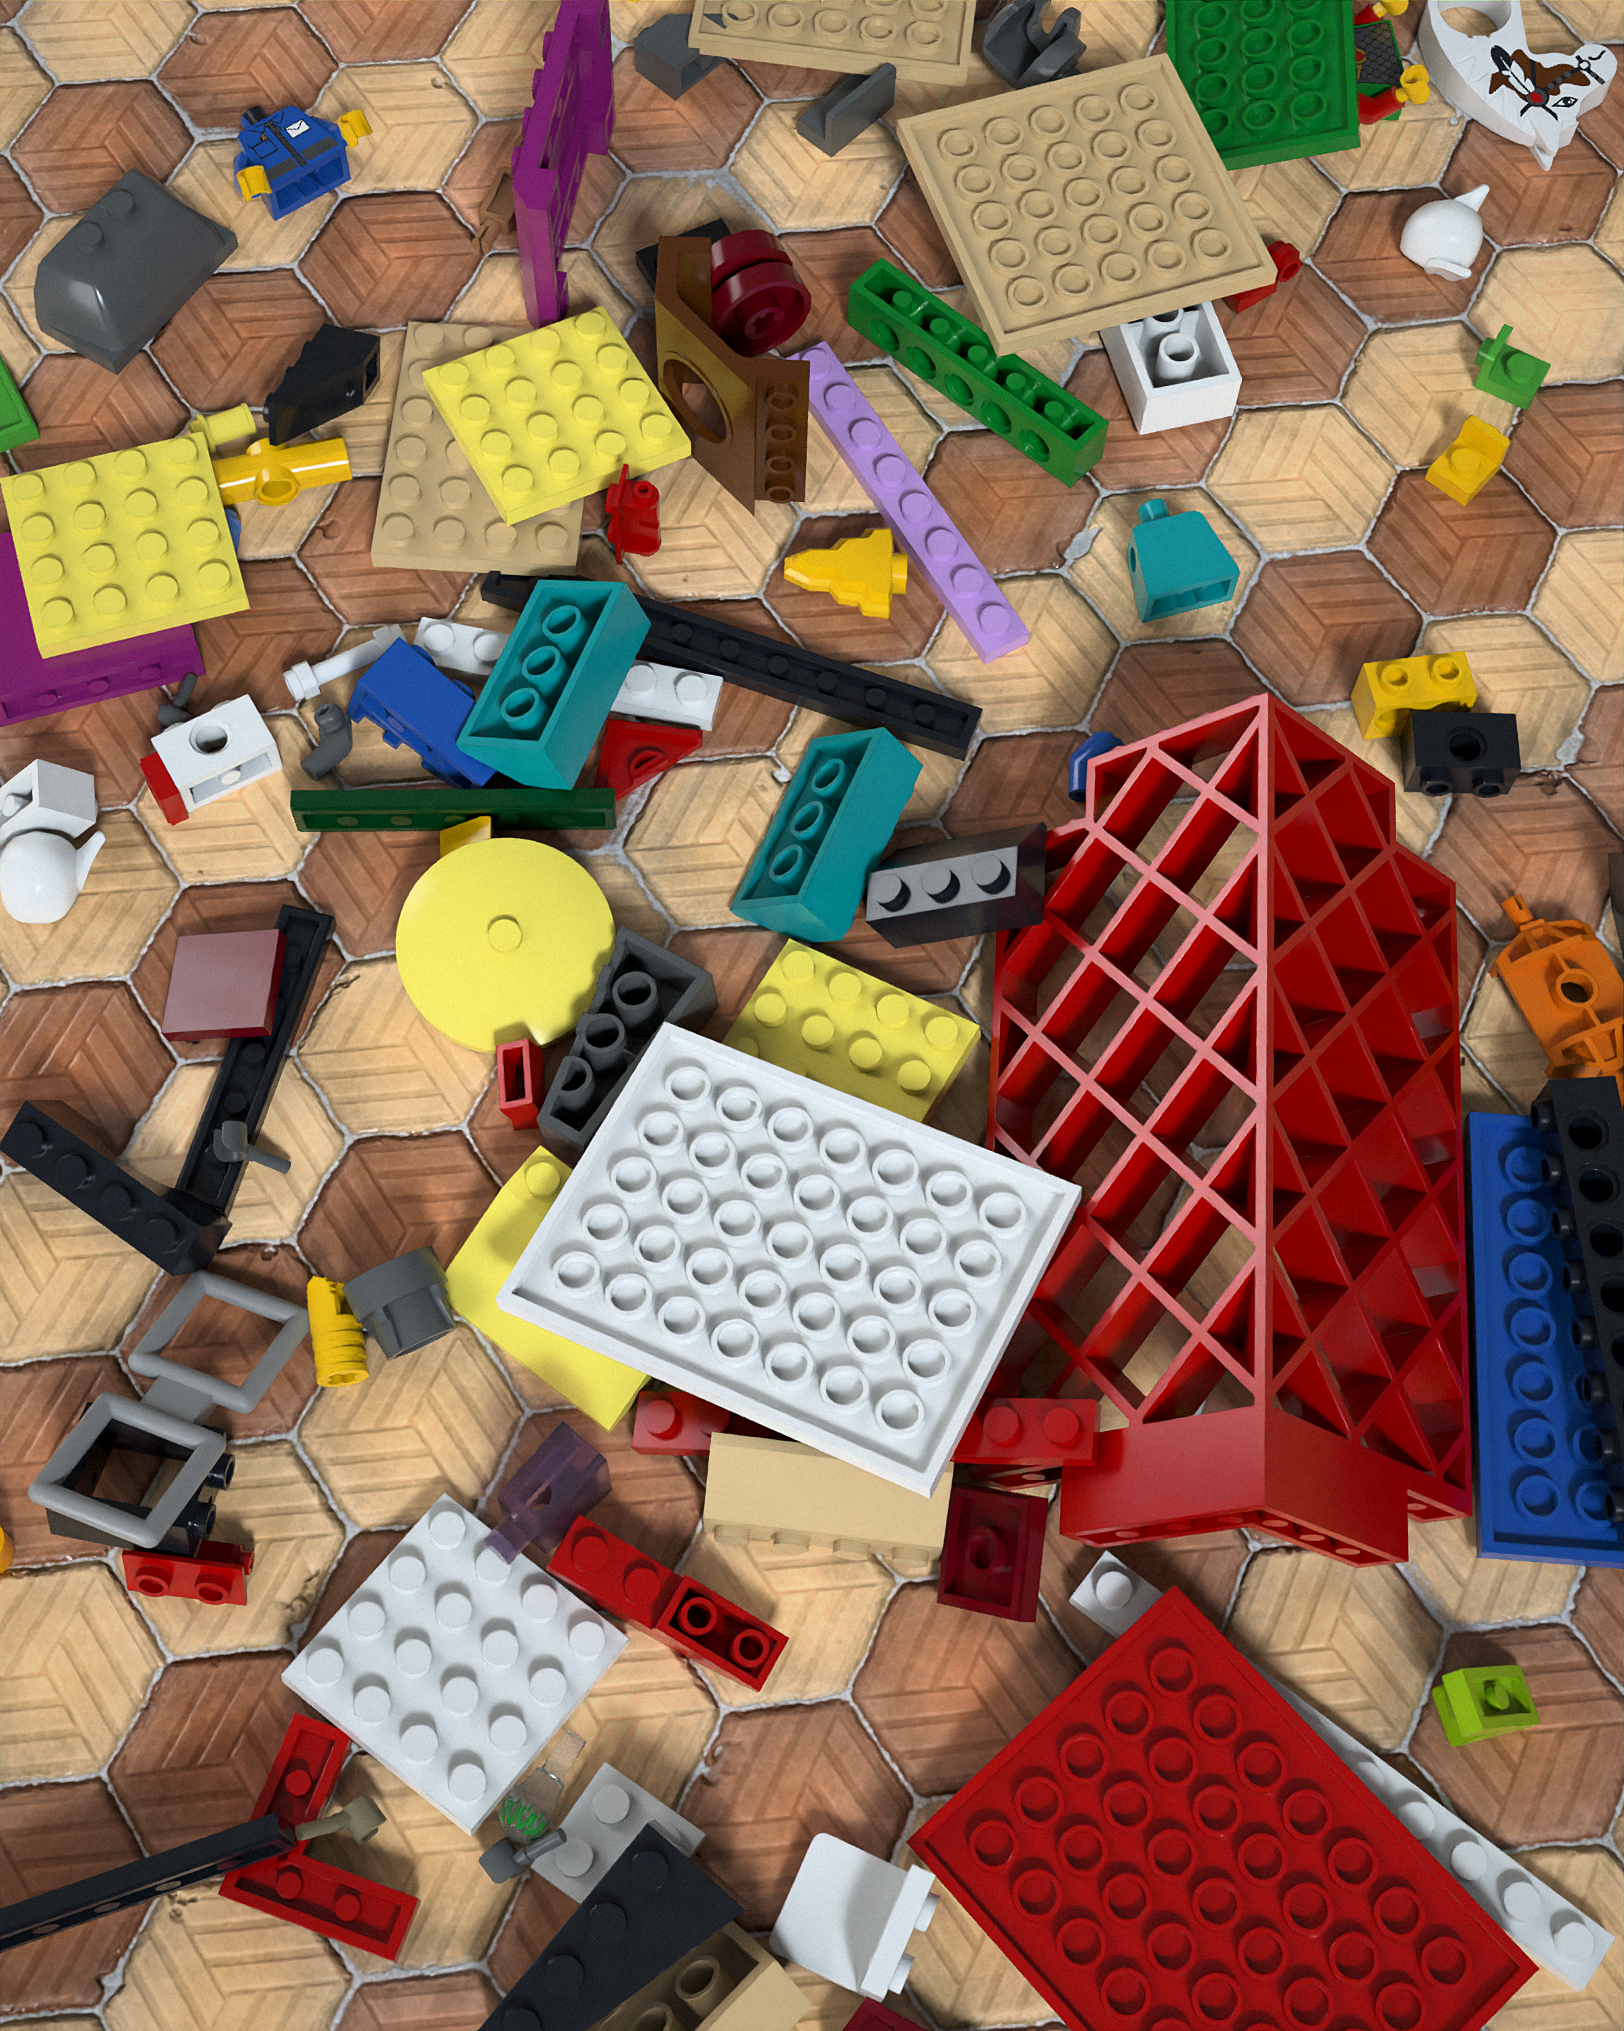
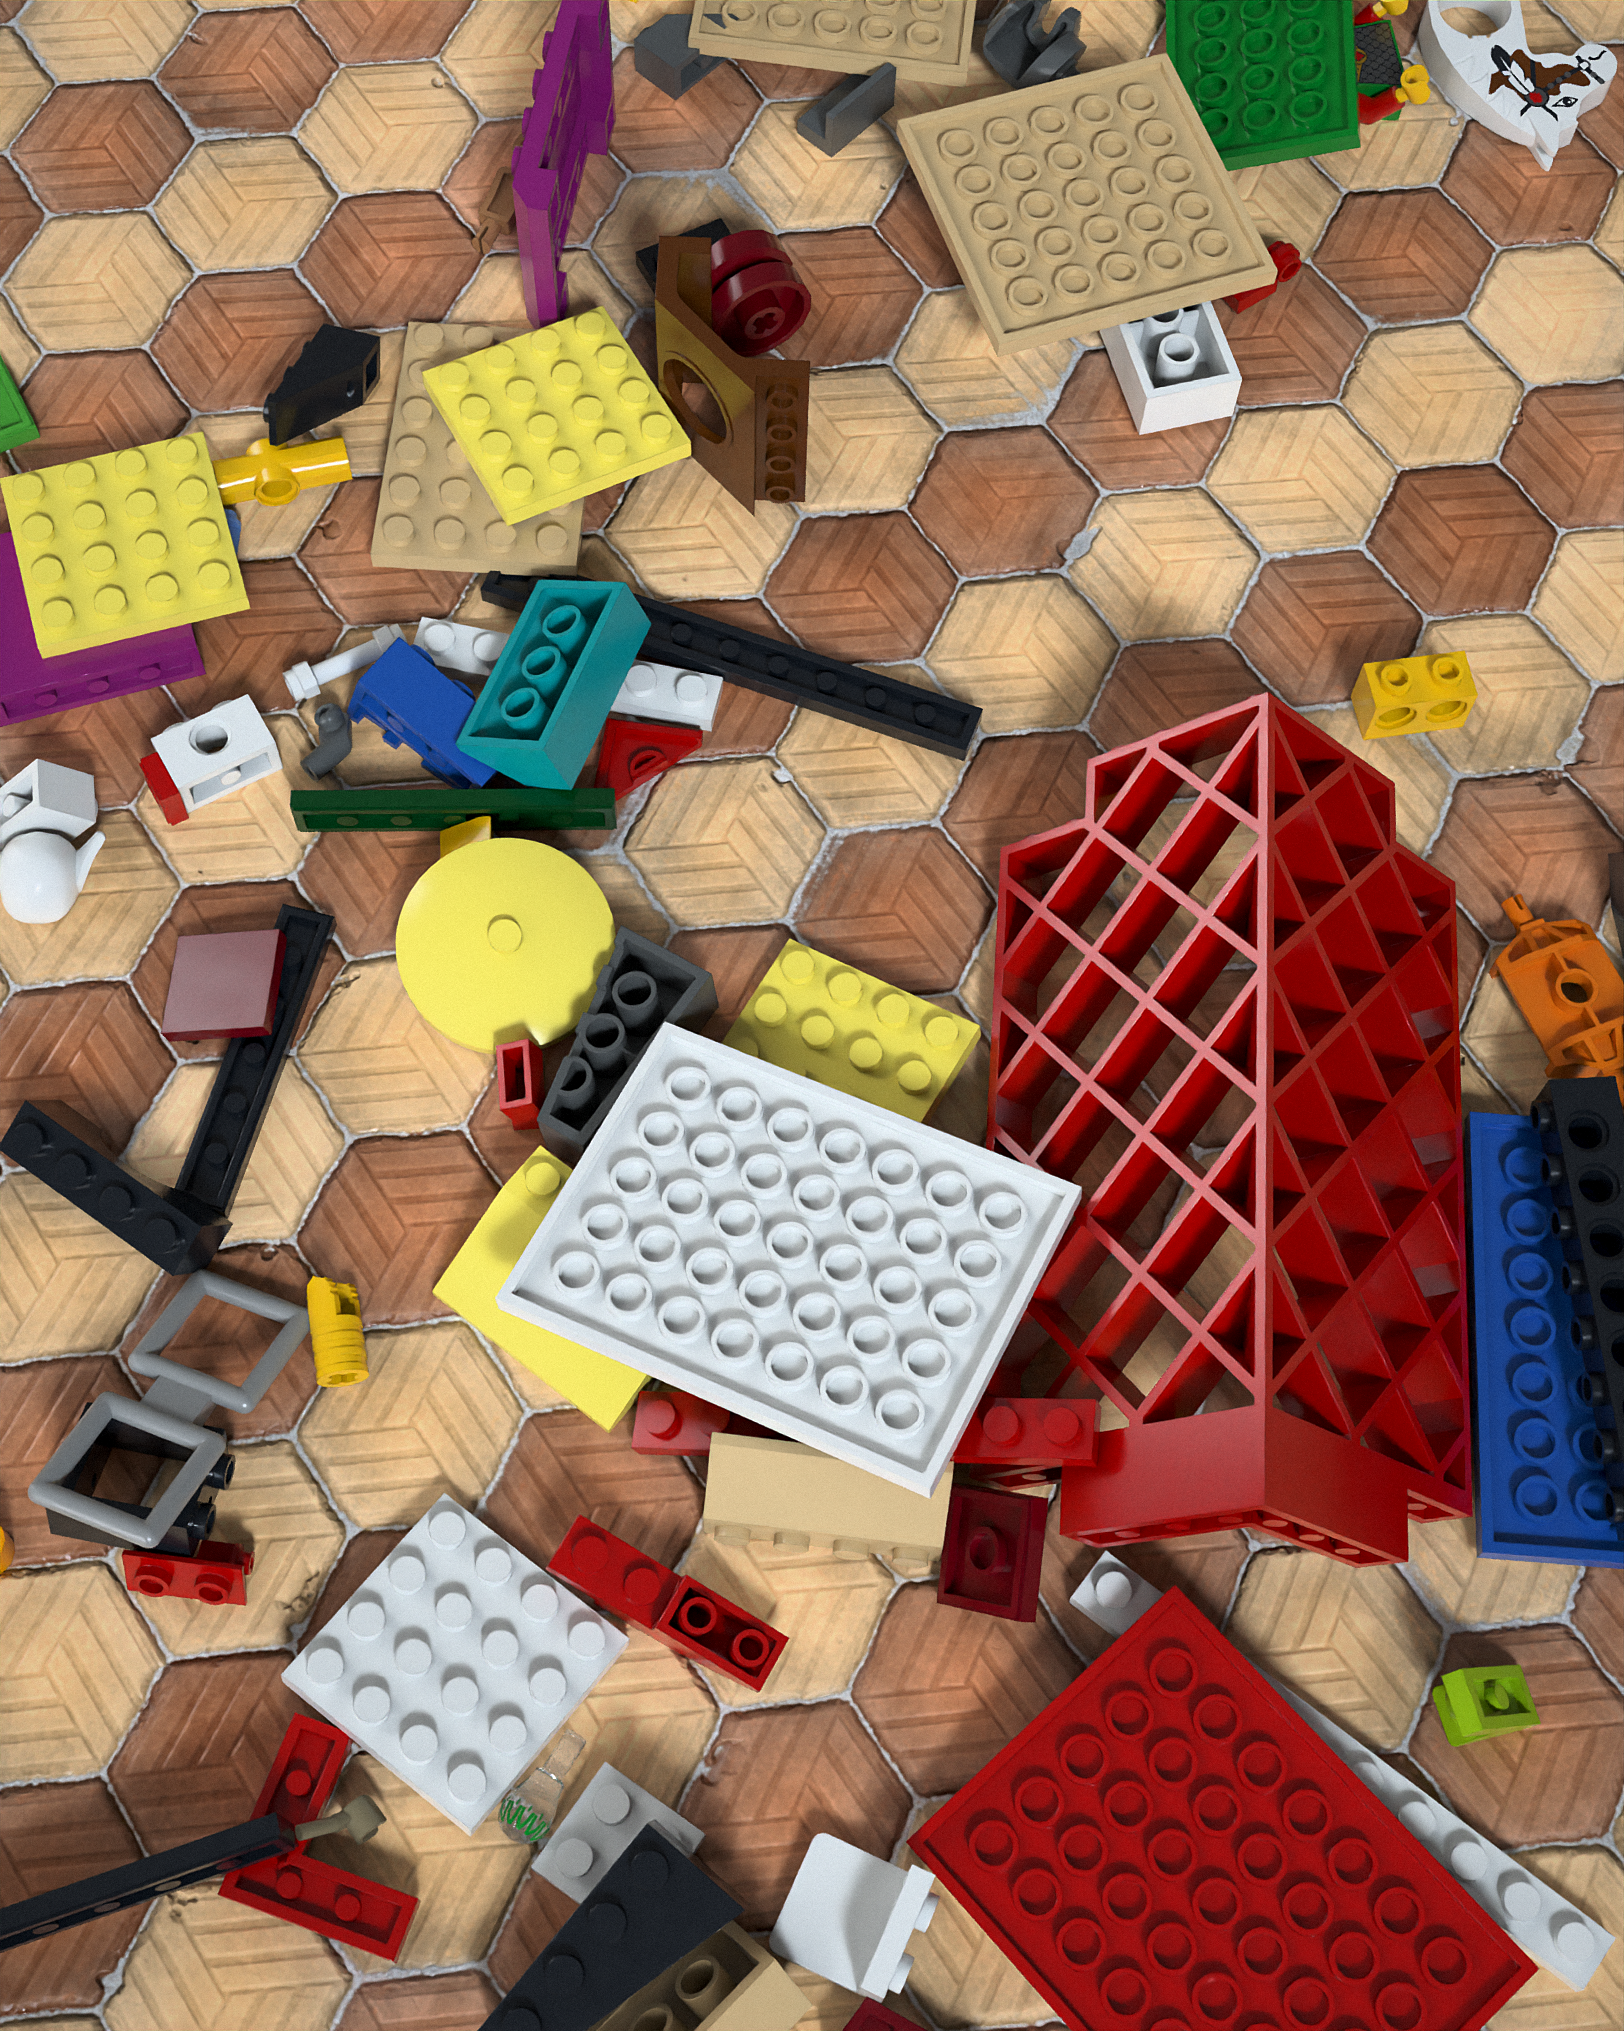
(126, 270): dark grey windscreen -> none
(175, 712): dark grey hand -> none
(224, 426): light yellow pin -> none
(233, 1146): dark grey hand -> none
(293, 156): blue torso -> none
(403, 1302): dark grey piece -> none
(506, 1862): dark grey hand -> none
(559, 1473): clear purple torso -> none
(634, 516): red hinge -> none
(828, 835): teal slope -> none
(854, 571): yellow rock -> none
(910, 508): lavender plate -> none
(960, 887): black slope -> none
(963, 366): green brick -> none
(1095, 745): blue arm -> none
(1177, 563): teal torso -> none
(1446, 235): white piece -> none
(1469, 460): yellow bracket -> none
(1483, 739): black brick -> none
(1508, 371): bright green bracket -> none

